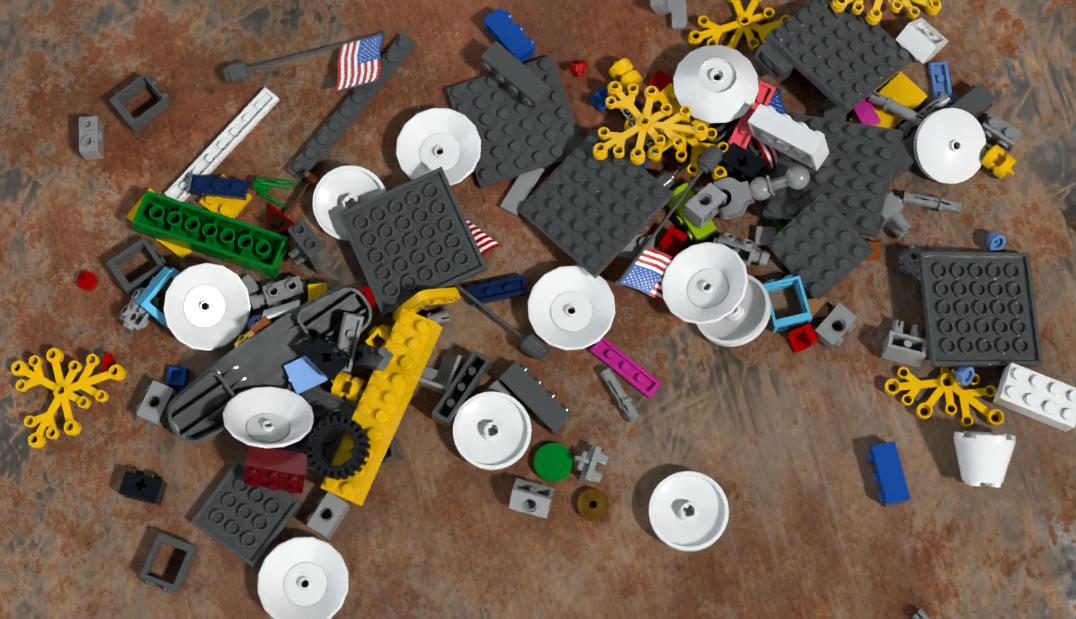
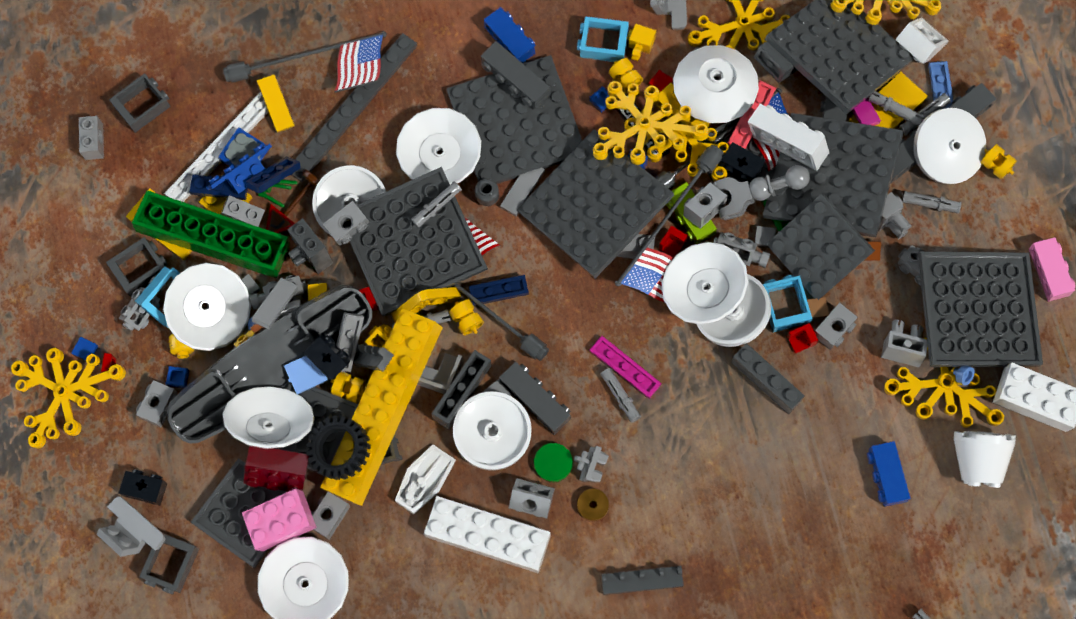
(84, 348): none -> blue tile
(87, 281): red tile -> none
(130, 530): none -> light grey plate
(178, 348): none -> yellow head
(238, 146): none -> light grey piece
(242, 211): none -> light grey brick
(246, 169): none -> blue bracket
(273, 174): none -> dark blue plate
(274, 303): none -> light grey tile
(275, 103): none -> yellow tile
(279, 520): none -> bright pink brick
(348, 213): none -> light grey brick
(424, 479): none -> white piece
(436, 204): none -> light grey pin
(467, 319): none -> yellow wheel
(486, 192): none -> dark grey head
(487, 534): none -> white brick
(571, 289): white dish -> none
(578, 67): red tile -> none
(601, 53): none -> medium azure window
(641, 40): none -> yellow brick
(642, 580): none -> dark grey hinge
(688, 511): white dish -> none
(767, 378): none -> dark grey brick
(995, 241): medium blue tile -> none
(1000, 132): light grey bracket -> none
(1052, 269): none -> bright pink brick

